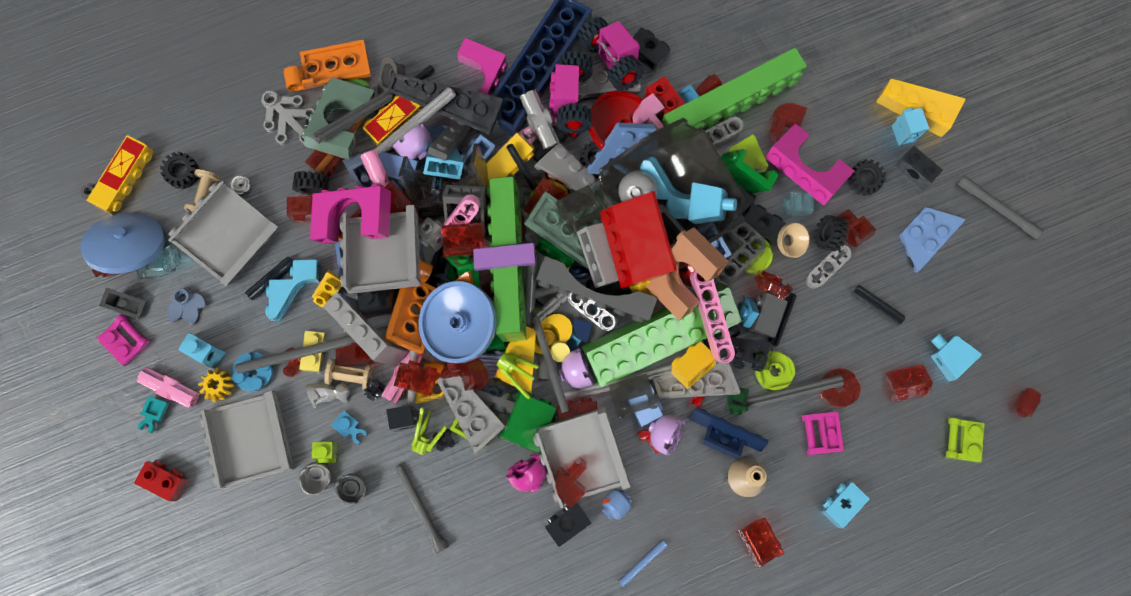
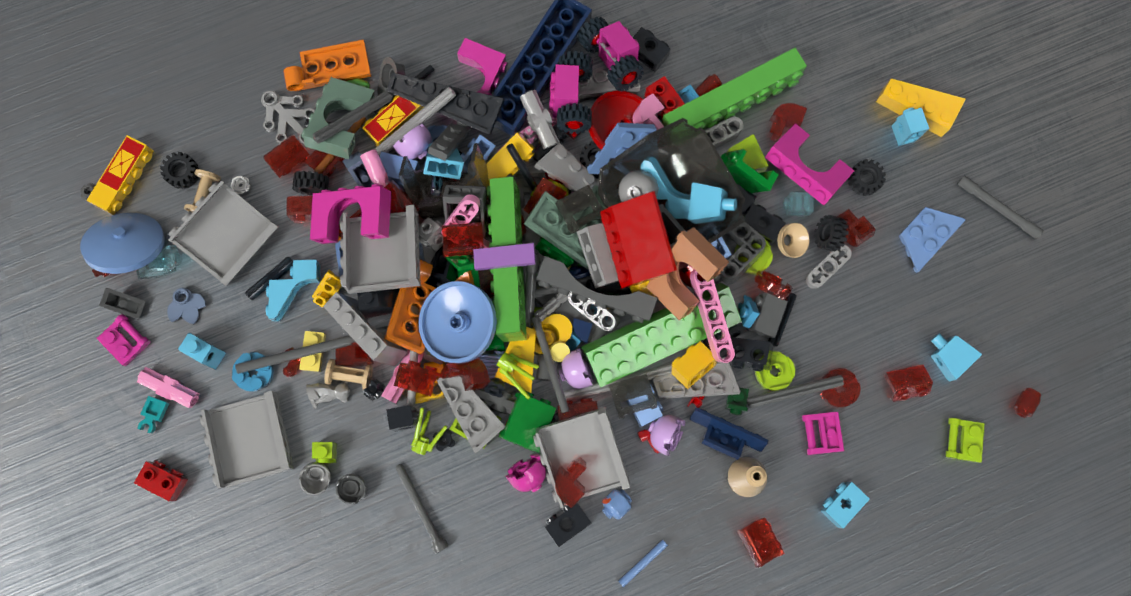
(211, 392): yellow gear -> none
(286, 156): none -> clear red bracket
(346, 425): dark azure plate -> none
(879, 305): black axle -> none
(918, 167): black brick -> none

